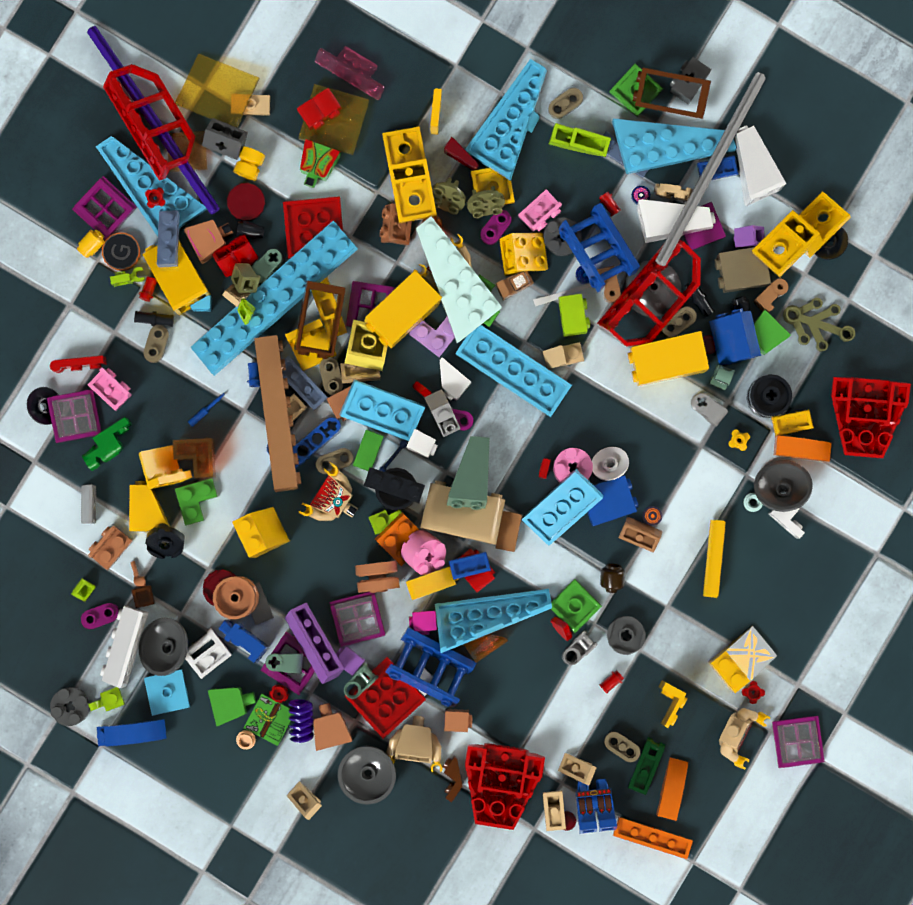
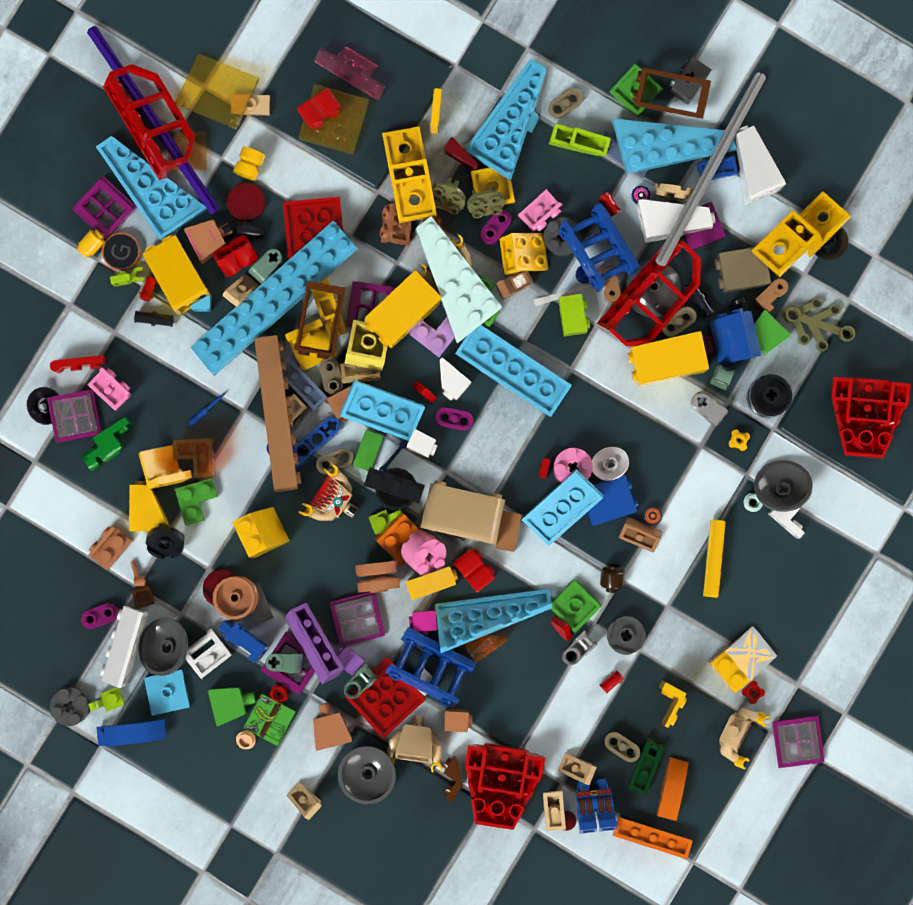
(83, 590): lime slope -> none
(88, 504): light grey slope -> none
(150, 194): red plate -> none
(158, 344): dark tan plate -> none
(168, 239): sand blue plate -> none
(224, 138): dark grey brick -> none
(245, 278): olive brick -> none
(246, 310): lime slope -> none
(254, 380): blue pin -> none
(302, 720): dark purple piece -> none
(317, 162): torso -> none
(442, 413): light grey slope -> none
(469, 565): blue plate -> none
(471, 479): sand green slope -> none
(563, 355): tan slope -> none
(748, 236): medium lavender brick -> none
(792, 422): yellow plate -> none
(802, 448): orange slope -> none

